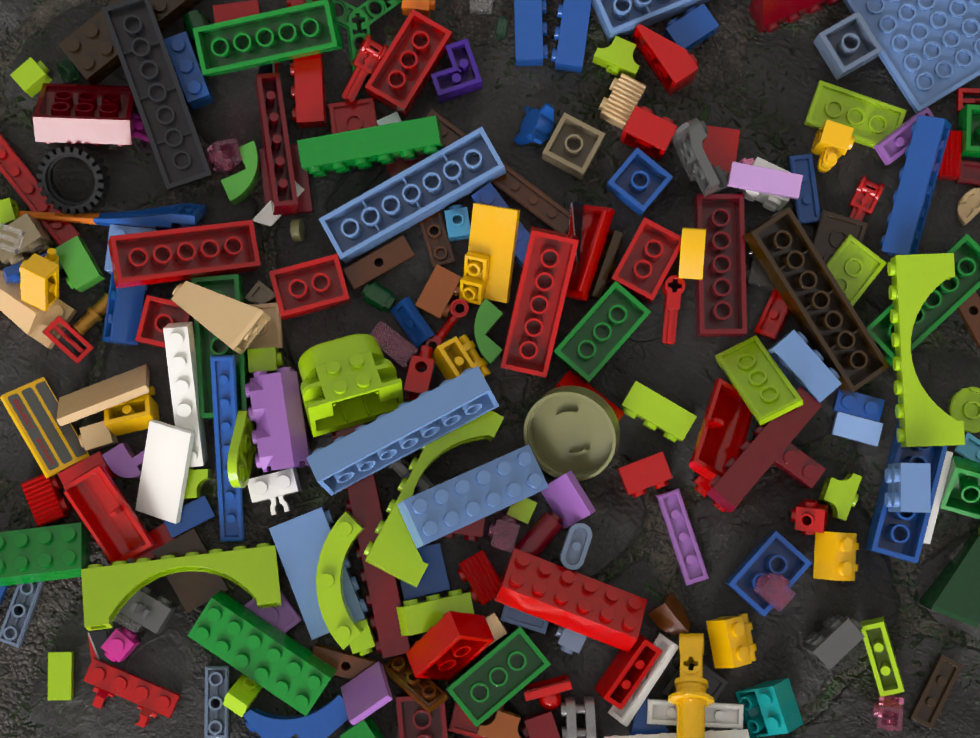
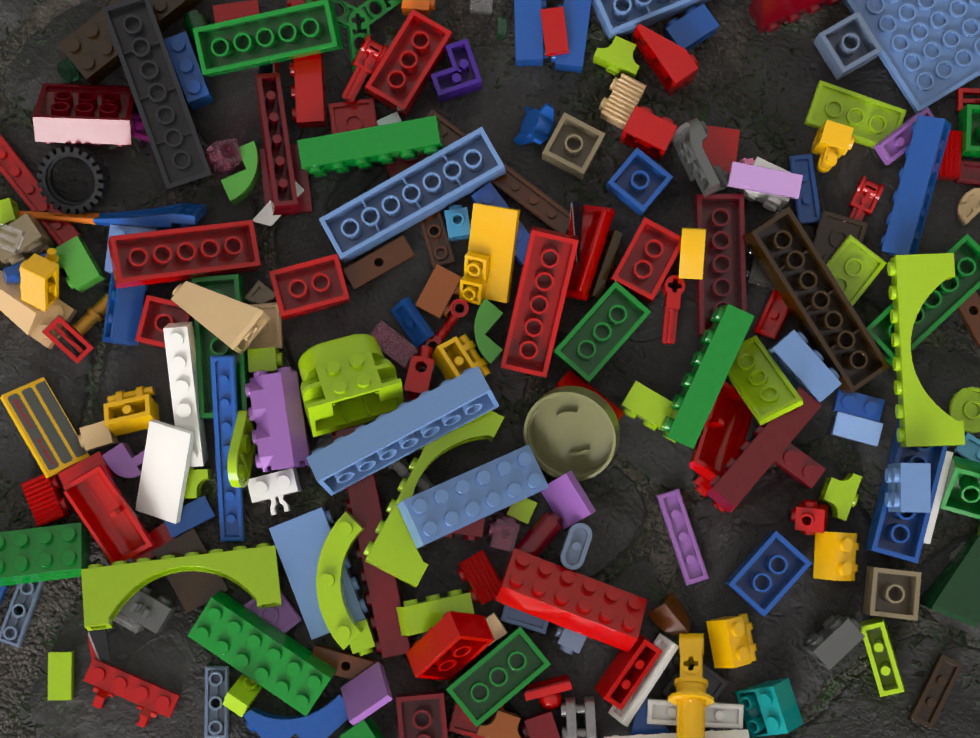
(31, 76): lime brick -> none
(103, 395): tan tile -> none
(120, 644): dark pink brick -> none
(297, 230): olive tile -> none
(379, 297): dark green brick -> none
(422, 690): reddish brown tile -> none
(435, 576): blue tile -> none
(554, 31): none -> red tile
(644, 474): red brick -> none
(707, 375): none -> green brick
(774, 590): clear pink brick -> none
(889, 713): clear pink brick -> none
(892, 593): none -> dark tan brick

